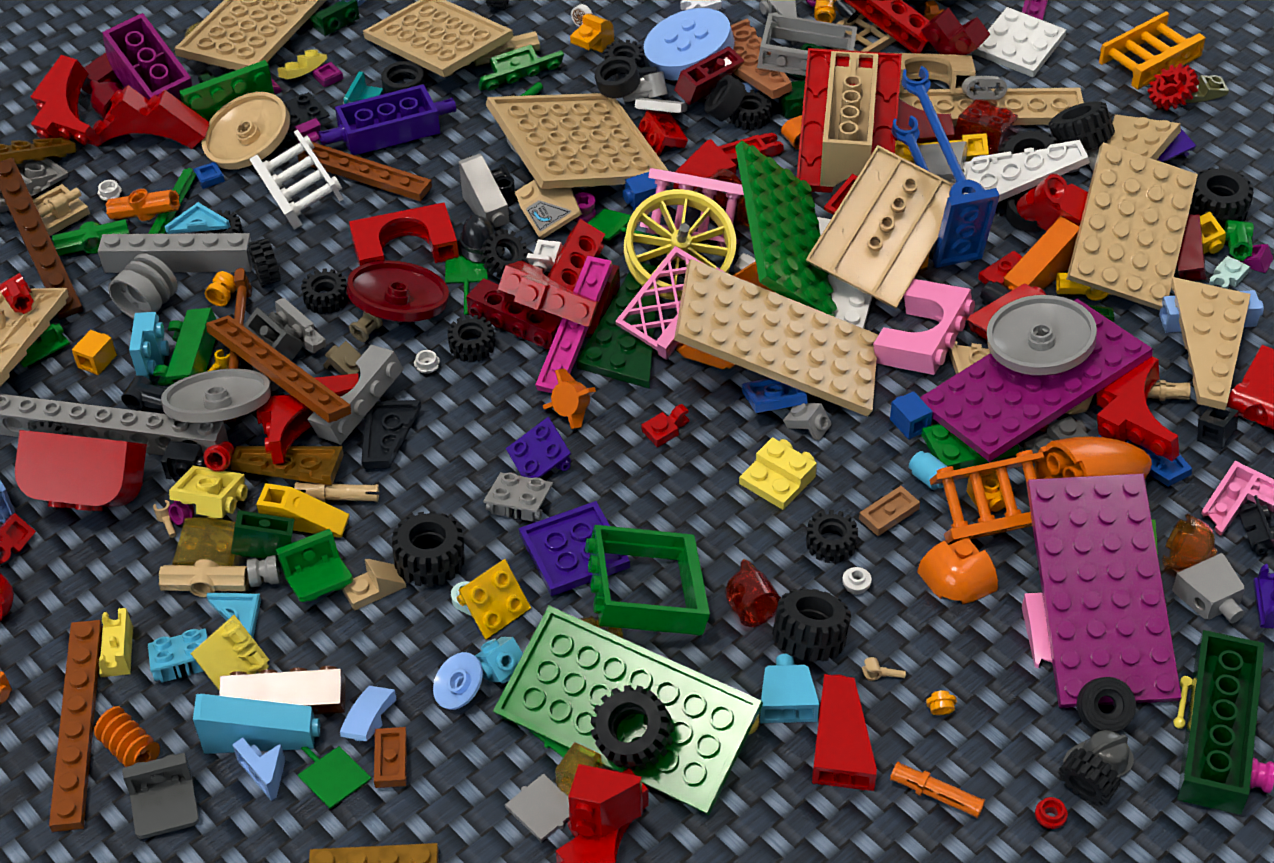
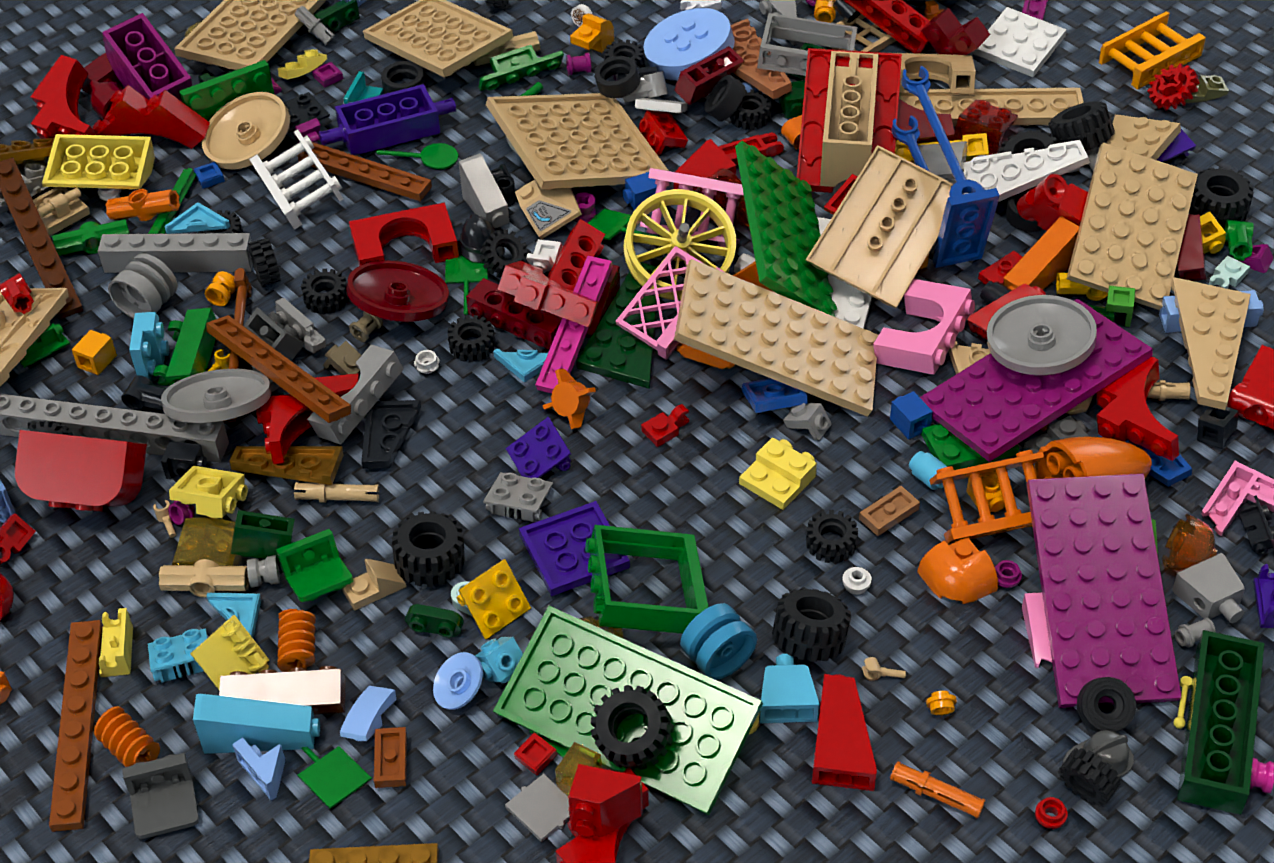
(99, 161): none -> light yellow slope
(218, 456): red cone -> none
(296, 639): none -> orange piece
(309, 513): yellow slope -> none
(314, 25): none -> light grey axle
(433, 156): none -> green piece
(434, 620): none -> dark green plate
(523, 363): none -> medium azure tile
(535, 753): none -> red tile
(578, 63): none -> magenta bush
(718, 641): none -> dark azure wheel
(751, 595): clear red piece -> none
(984, 92): light grey beam -> none
(1012, 570): none -> magenta plate
(1121, 301): none -> bright green panel
(1188, 634): none -> light grey pin

